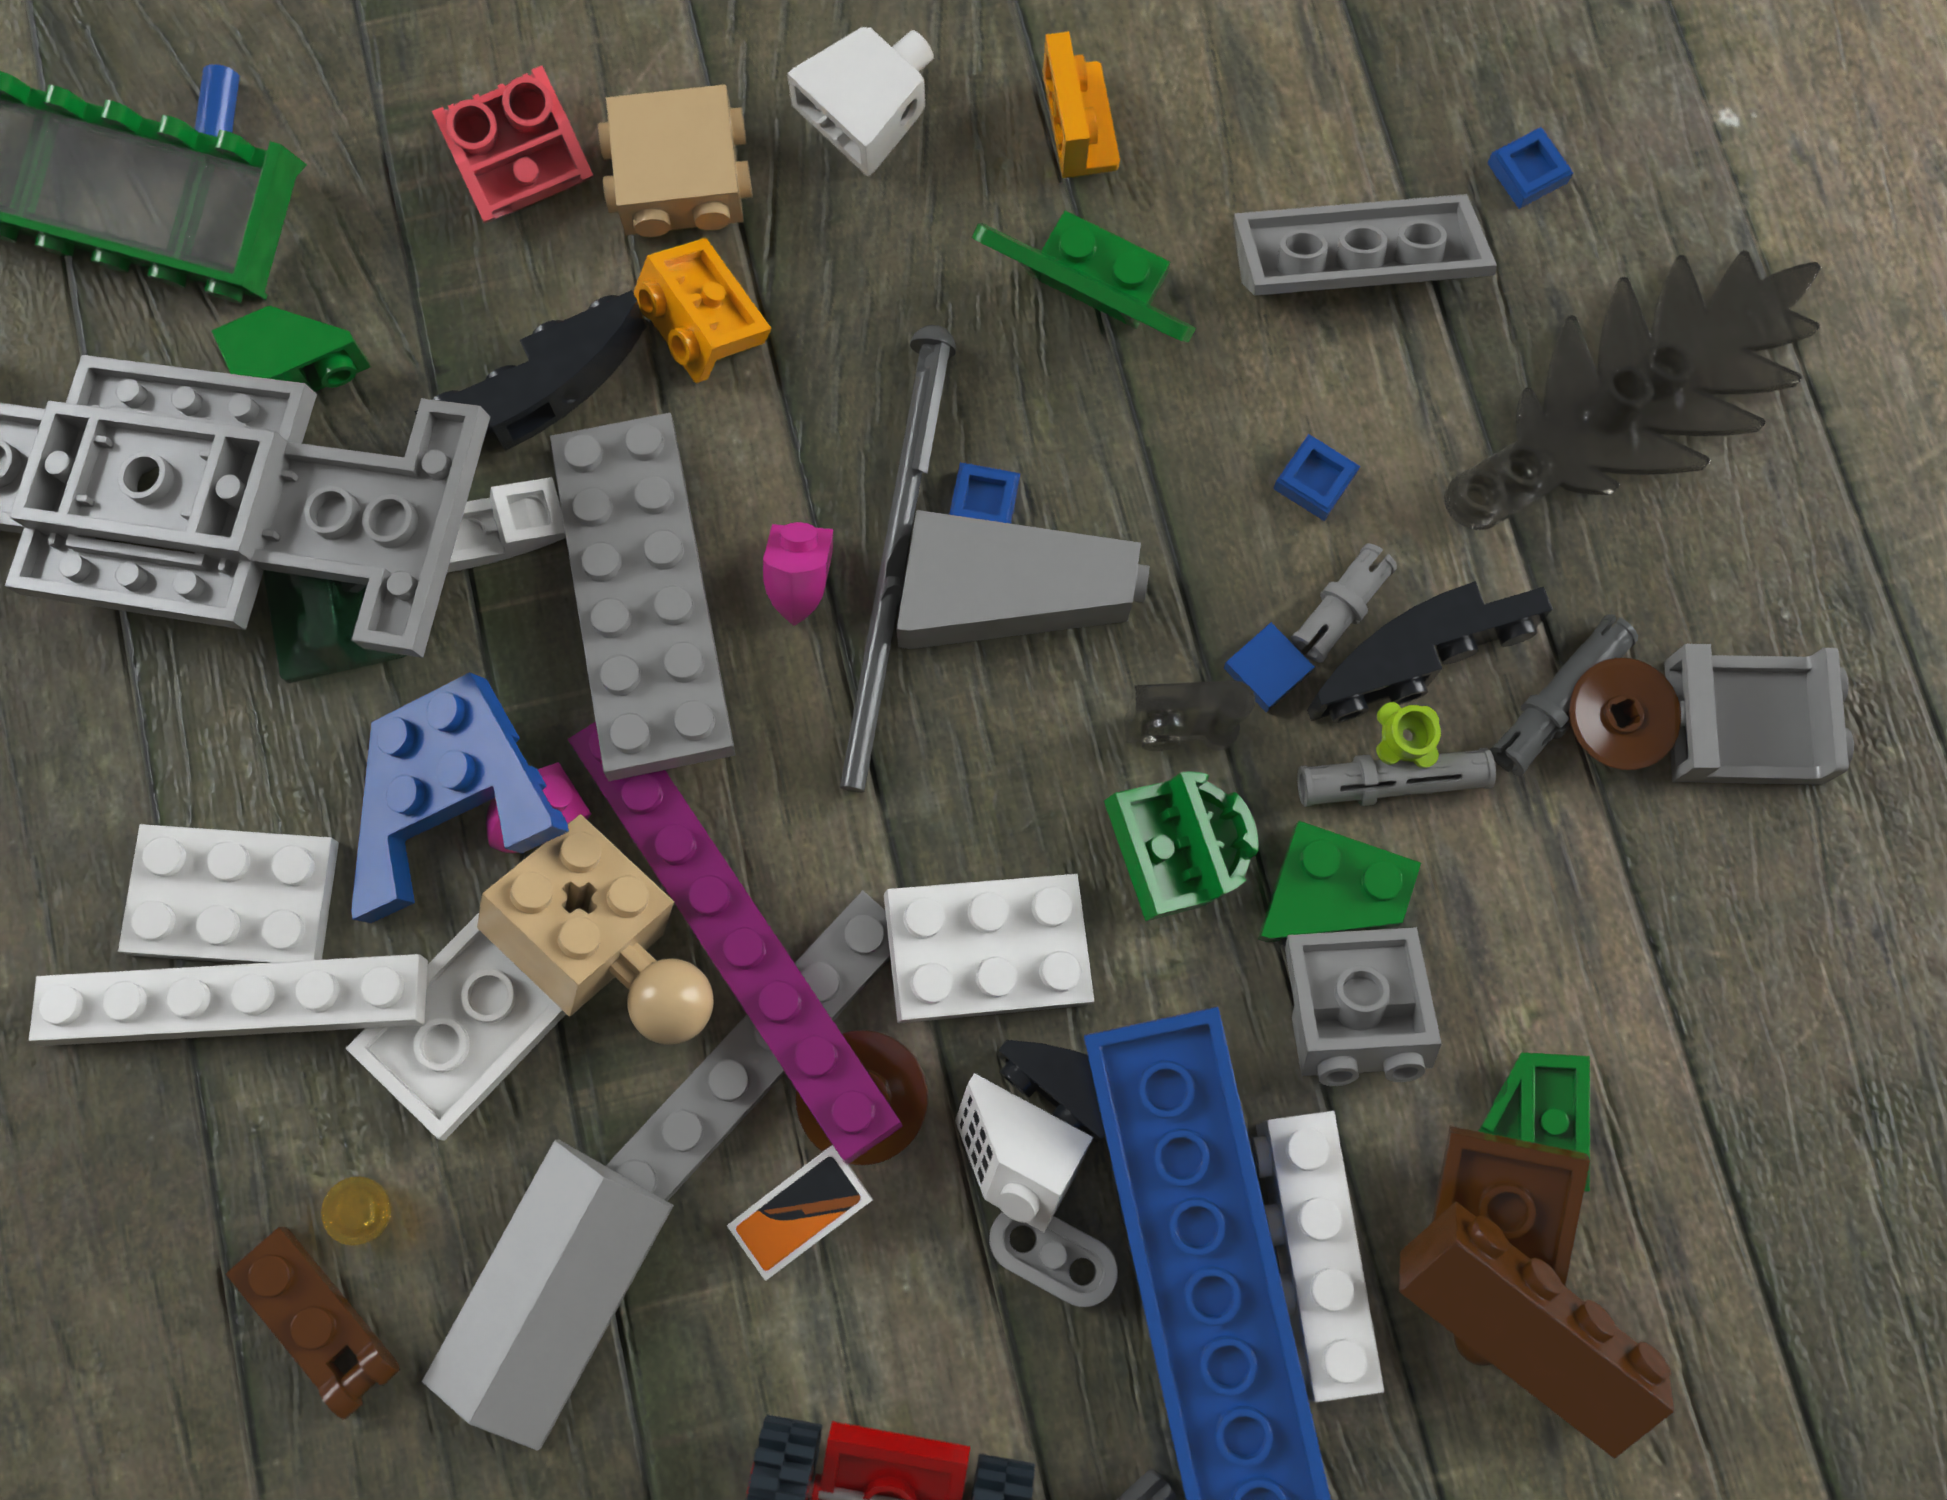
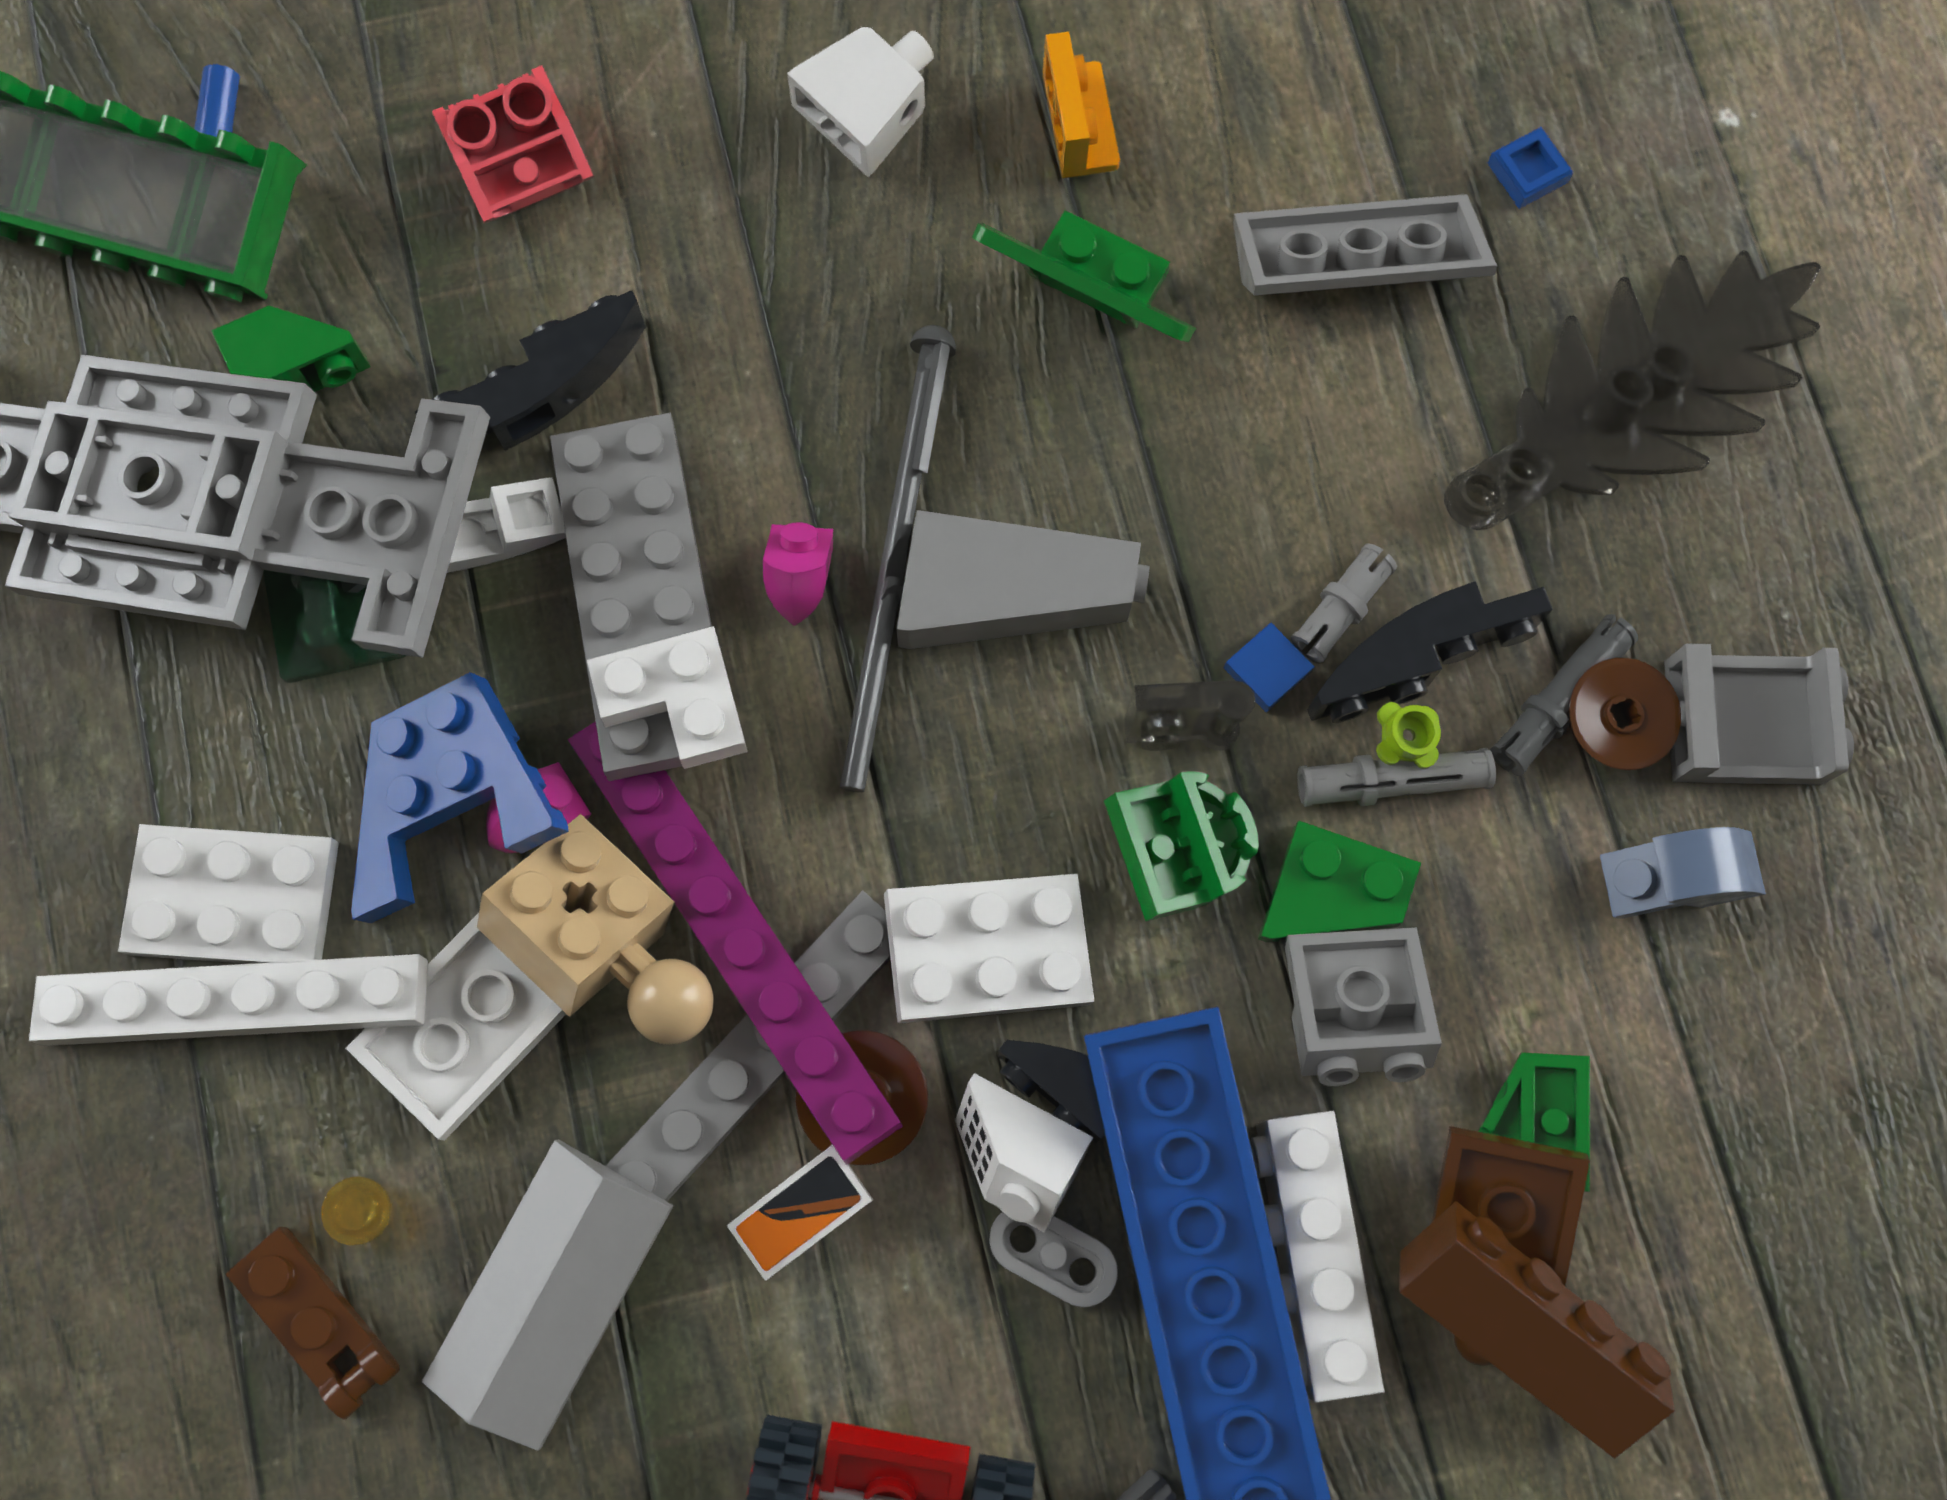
(674, 160): tan brick -> none
(678, 677): none -> white plate
(698, 307): light orange bracket -> none
(985, 493): blue tile -> none
(1316, 477): blue tile -> none
(1683, 869): none -> sand blue brick

